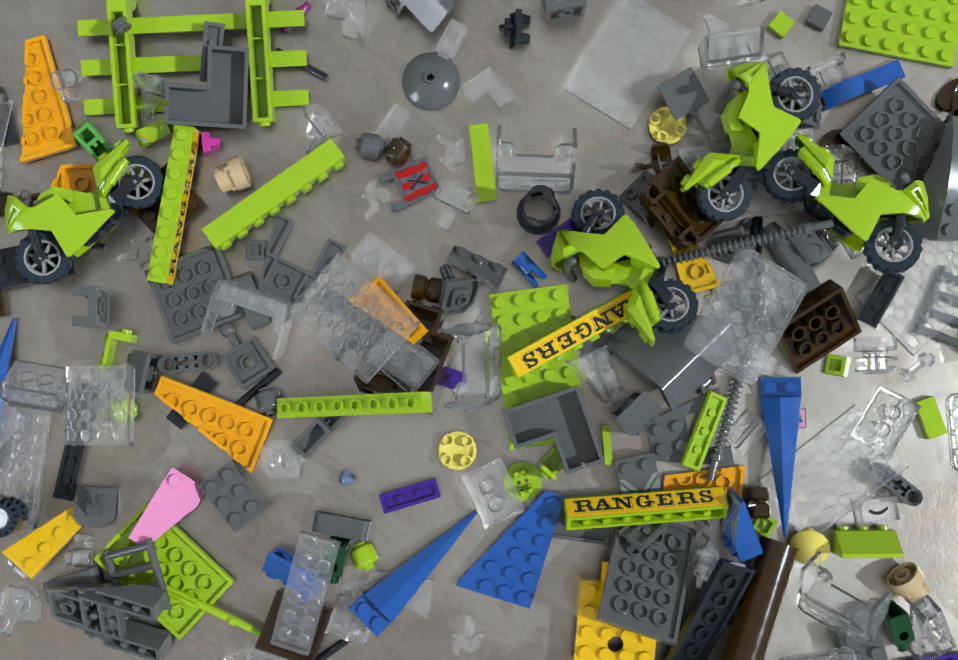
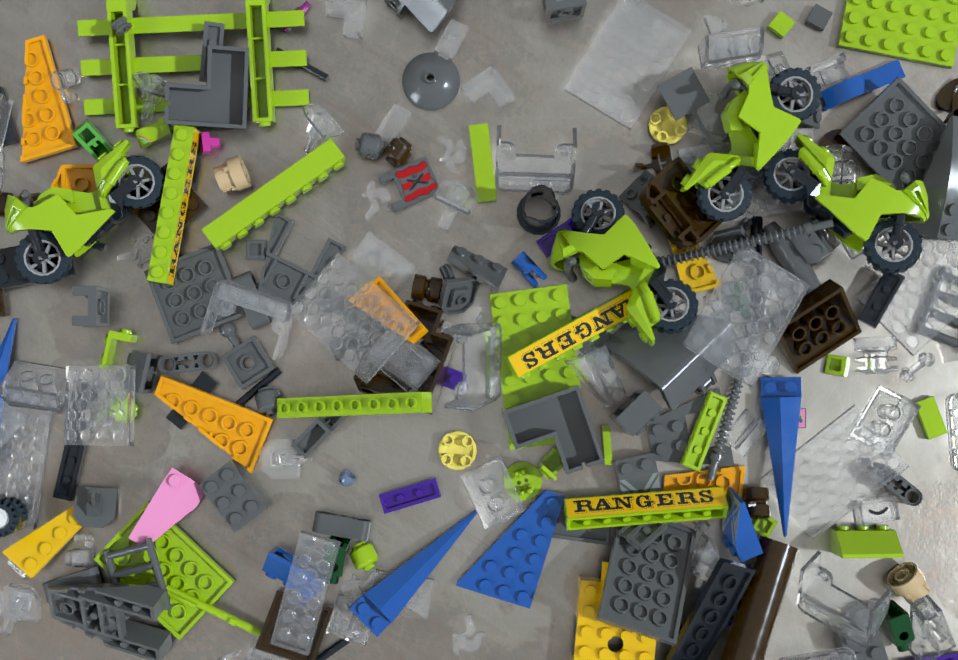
(513, 29): black hips -> none
(809, 543): light yellow dish -> none

